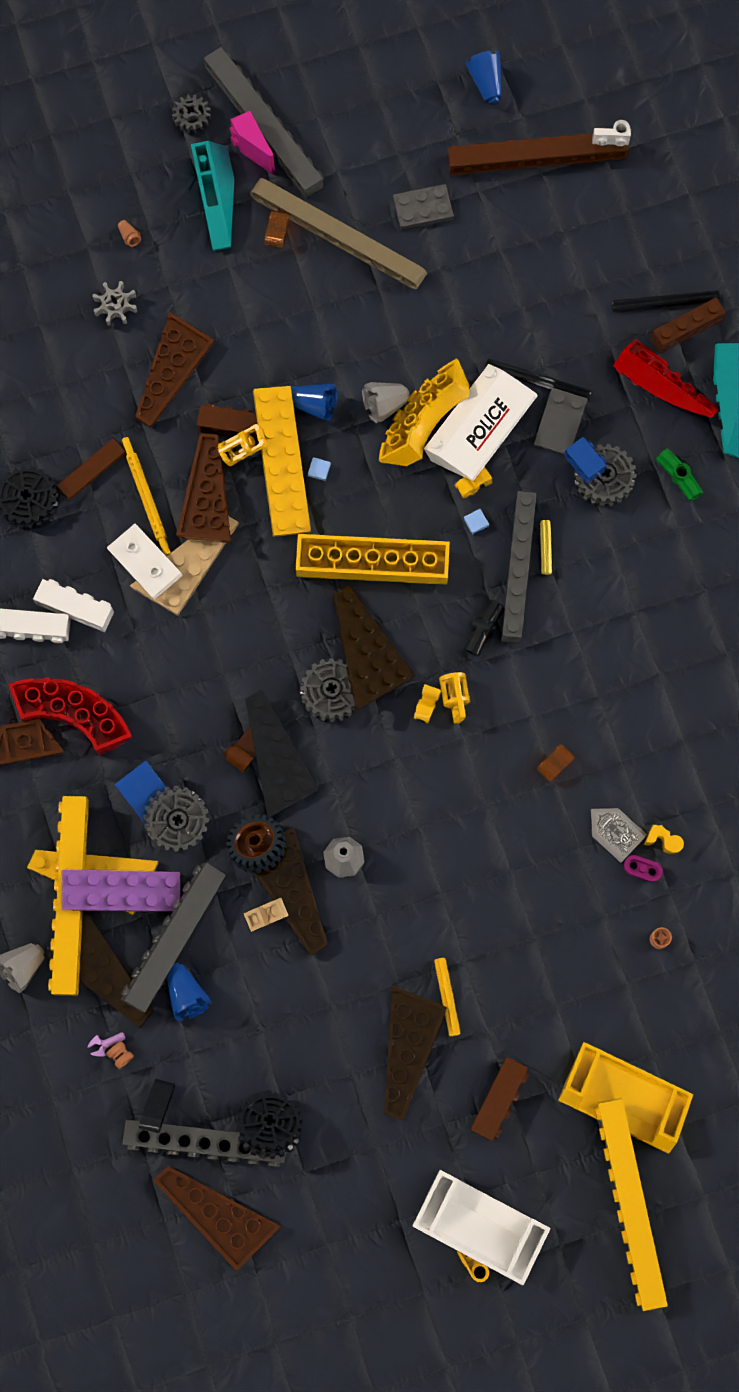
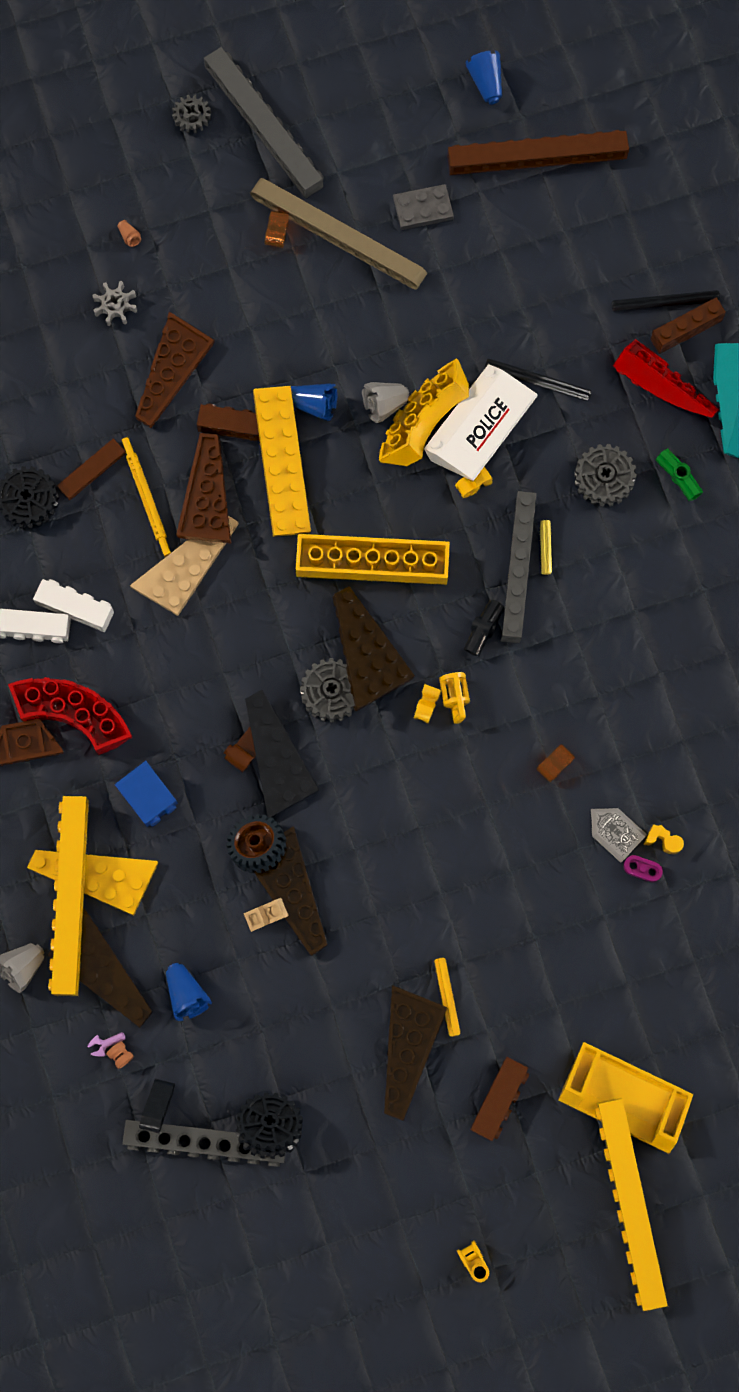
(119, 890): medium lavender plate -> none
(144, 561): white plate -> none
(170, 804): dark grey piece -> none
(173, 937): dark grey brick -> none
(216, 189): teal wedge -> none
(224, 1223): reddish brown wing -> none
(247, 443): yellow piece -> none
(251, 141): dark pink slope -> none
(319, 469): light blue tile -> none
(346, 864): light grey cone -> none
(476, 521): light blue tile -> none
(481, 1227): white slope -> none
(560, 421): dark grey slope -> none
(585, 460): blue brick -> none
(610, 136): white plate -> none
(662, 935): nougat wheel -> none

